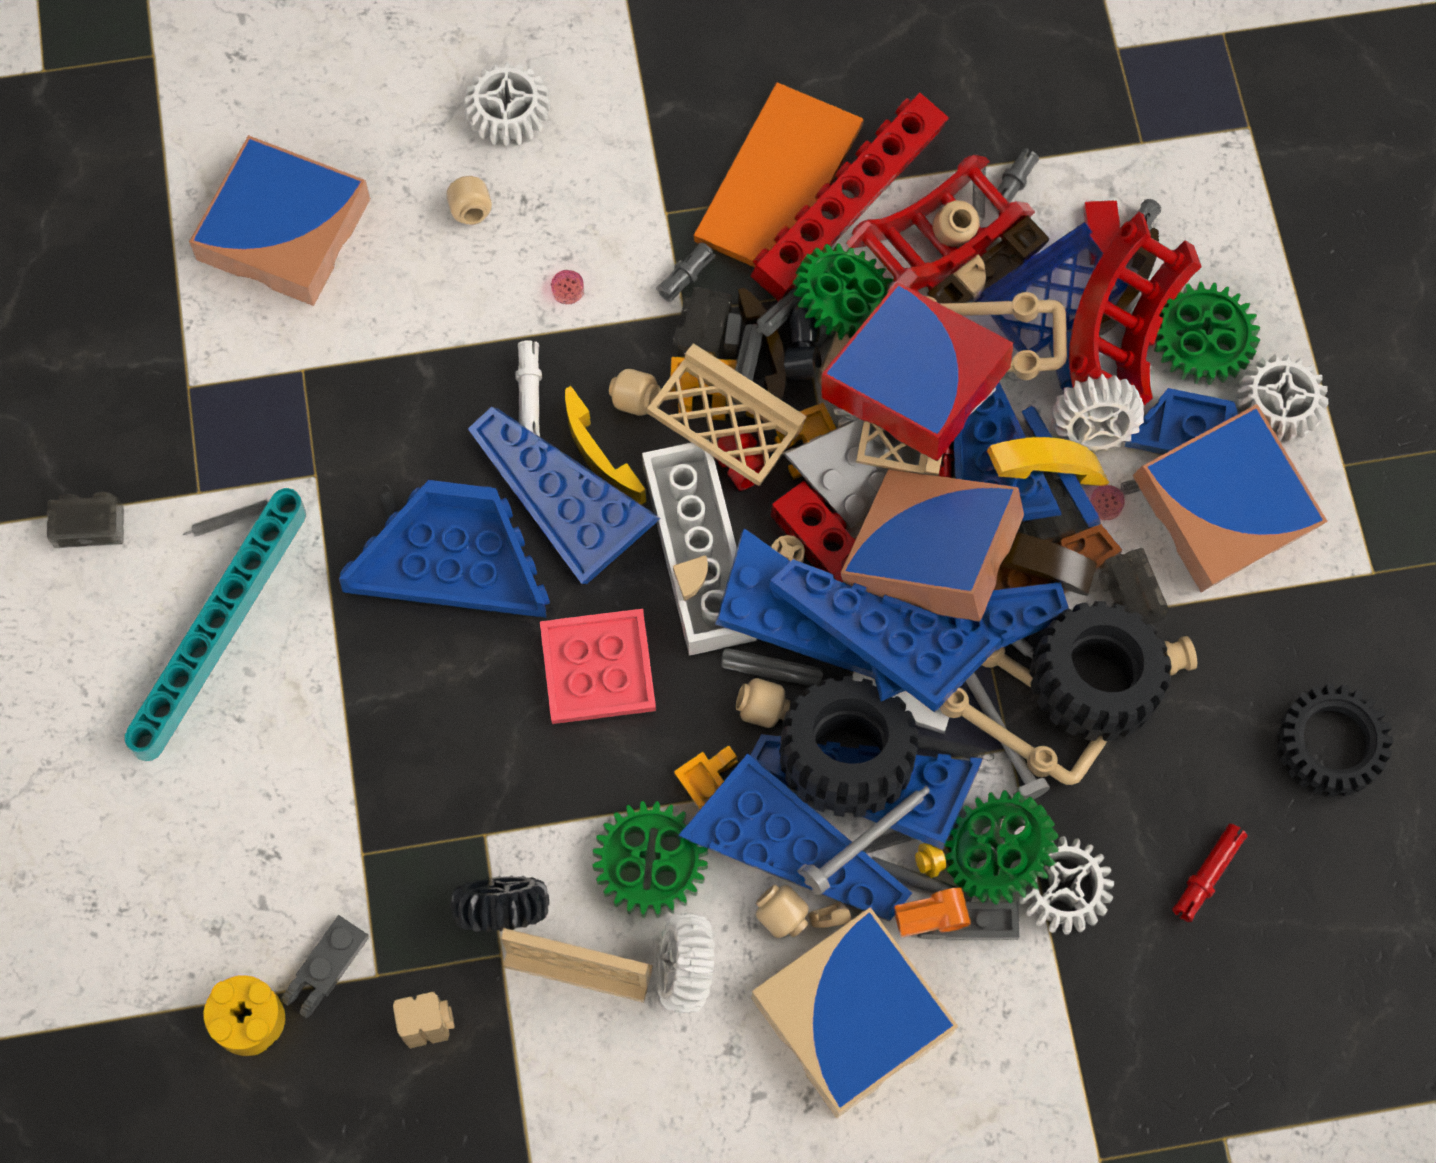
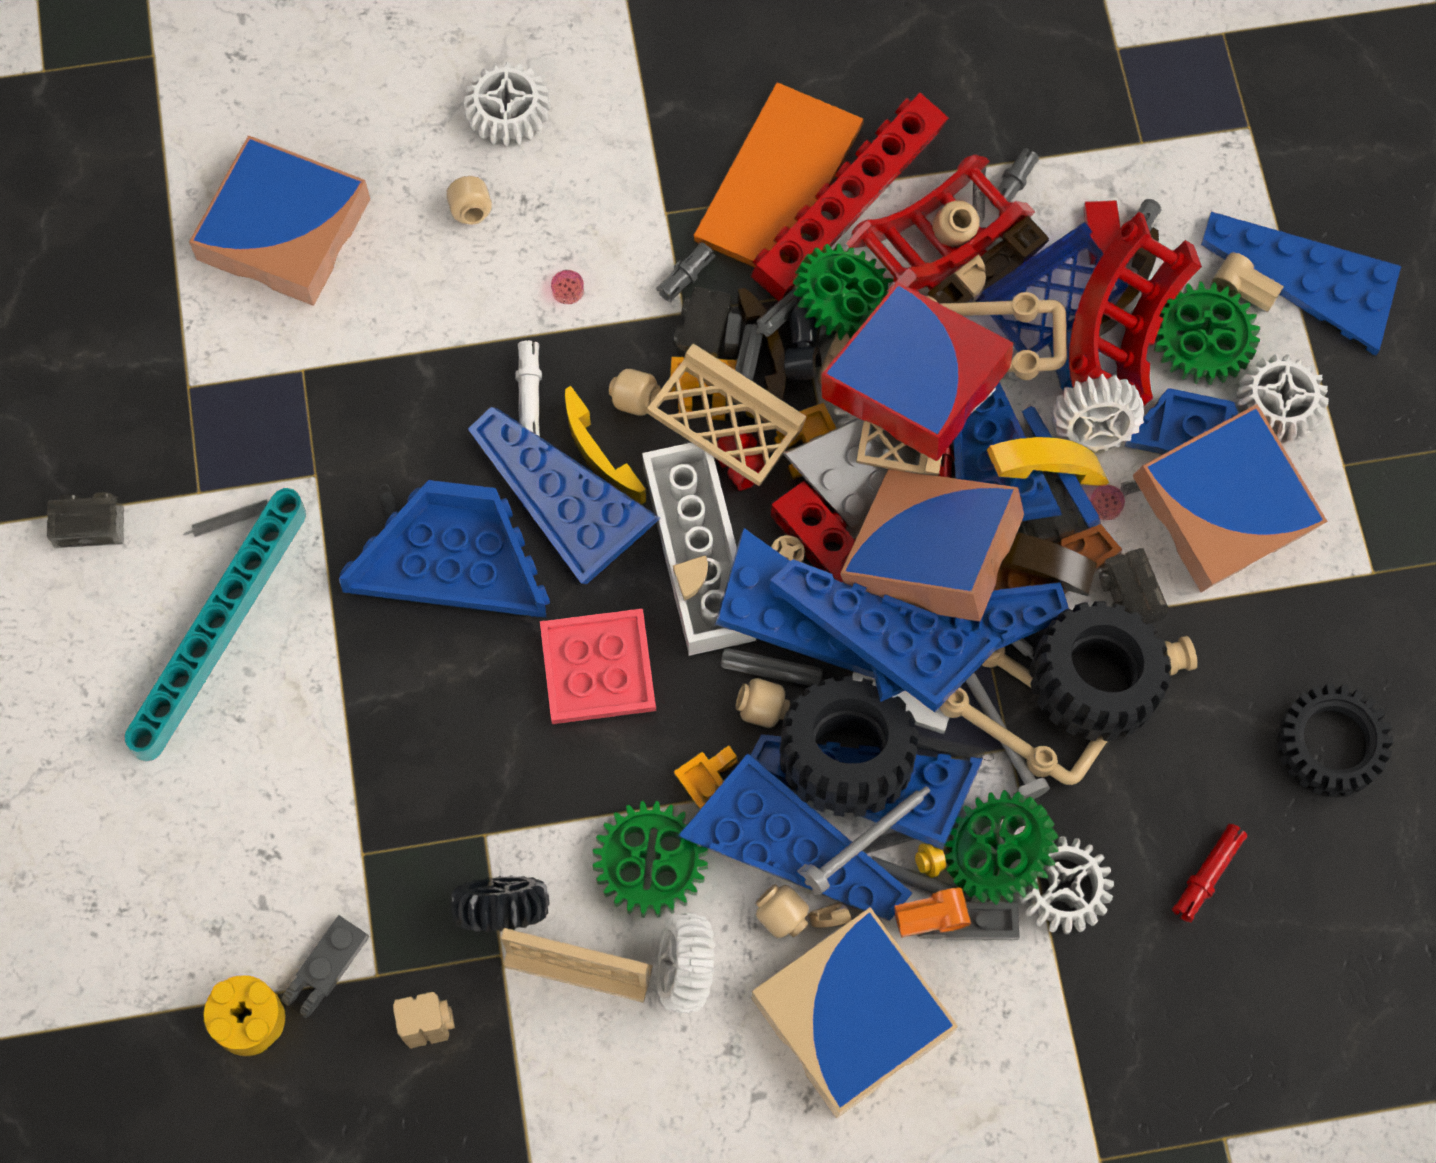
(1242, 278): none -> tan piece
(1319, 278): none -> blue wing

